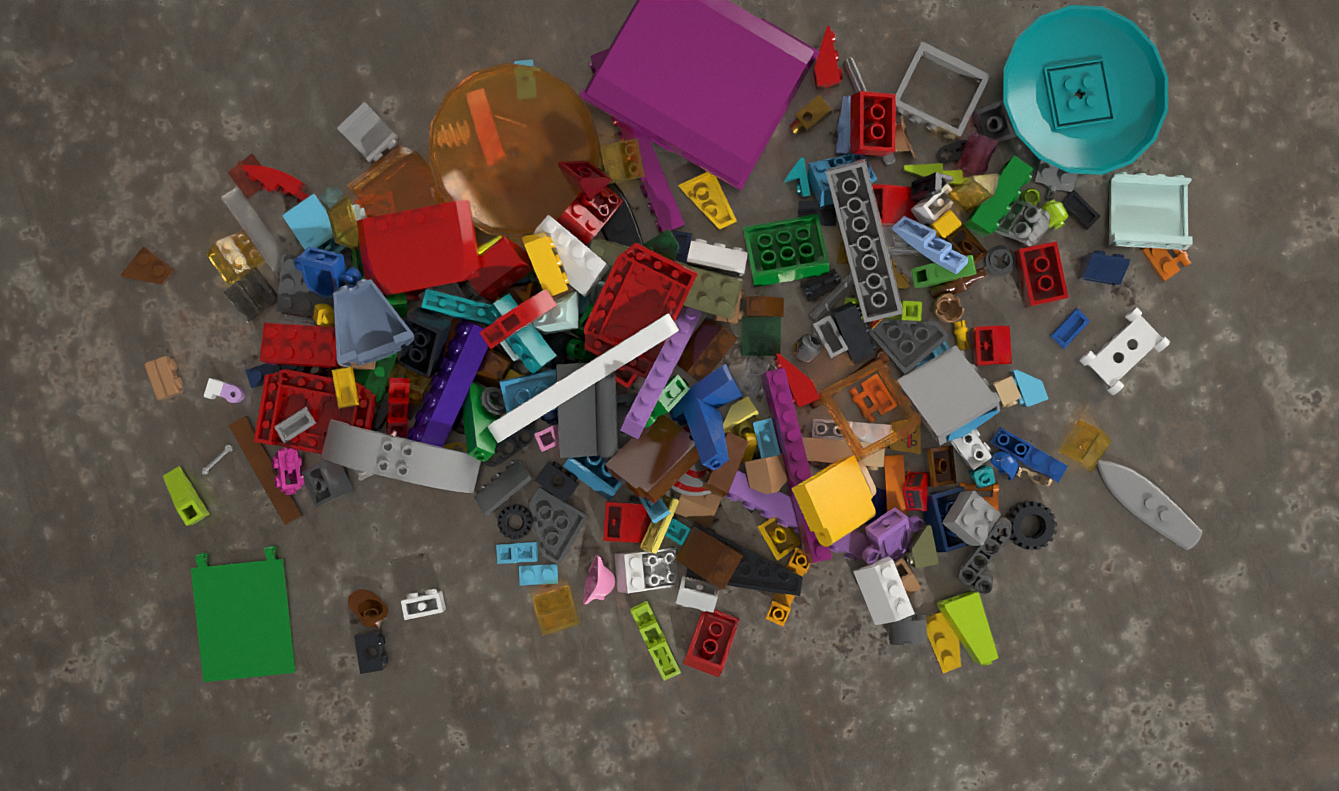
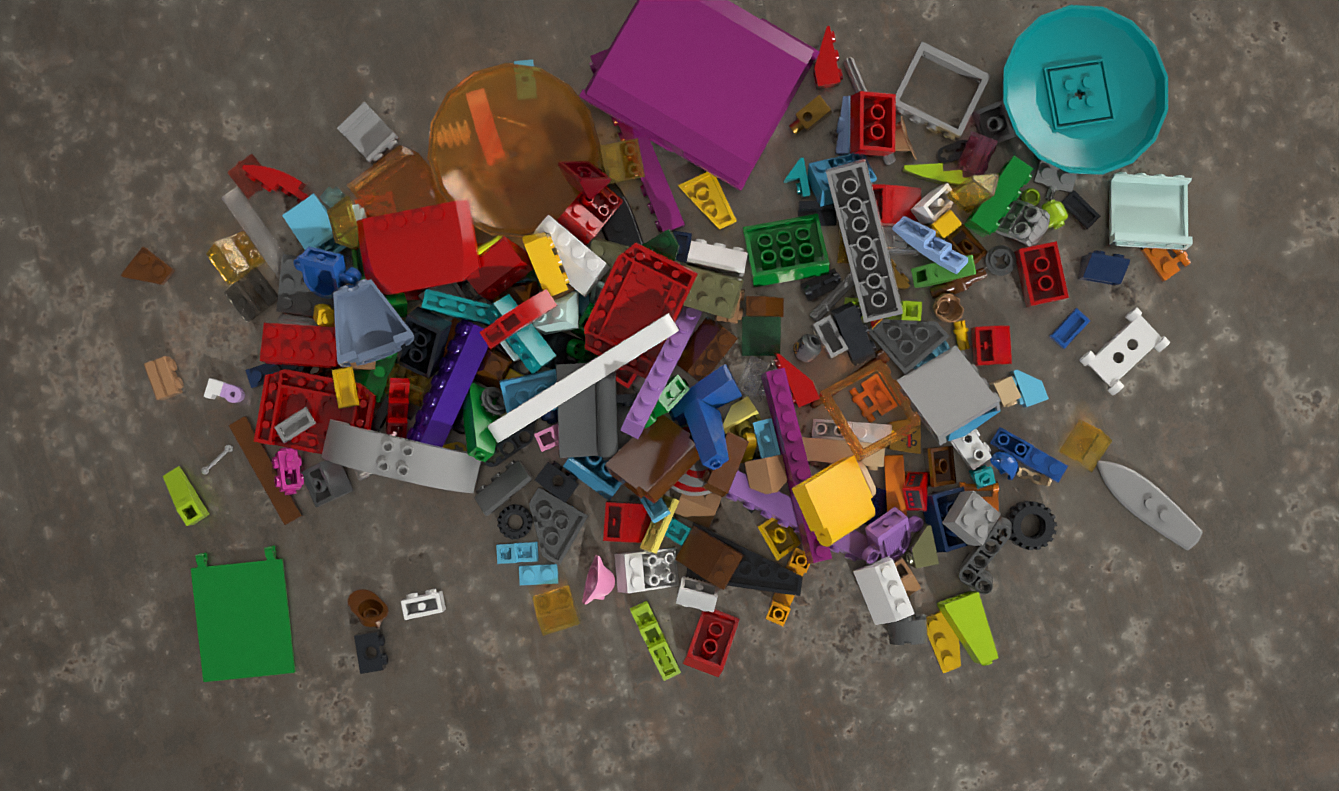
(928, 186): black panel -> none

